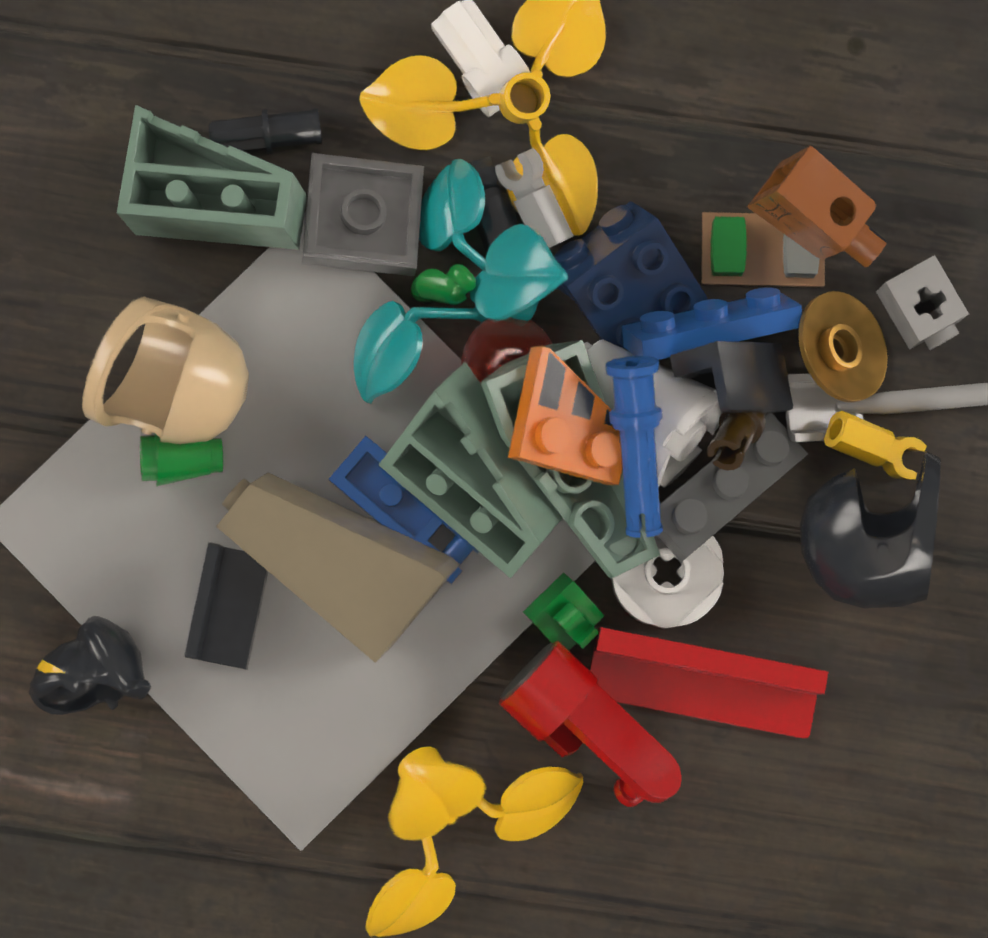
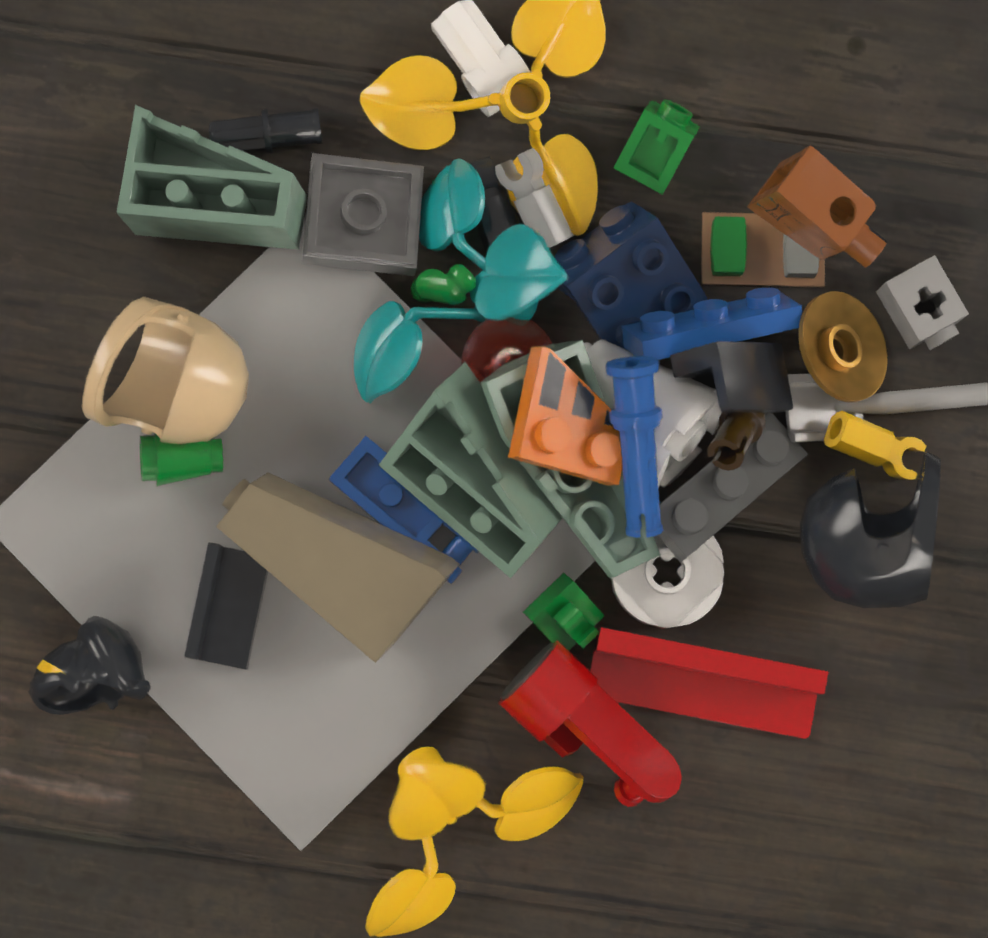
(657, 144): none -> green bracket

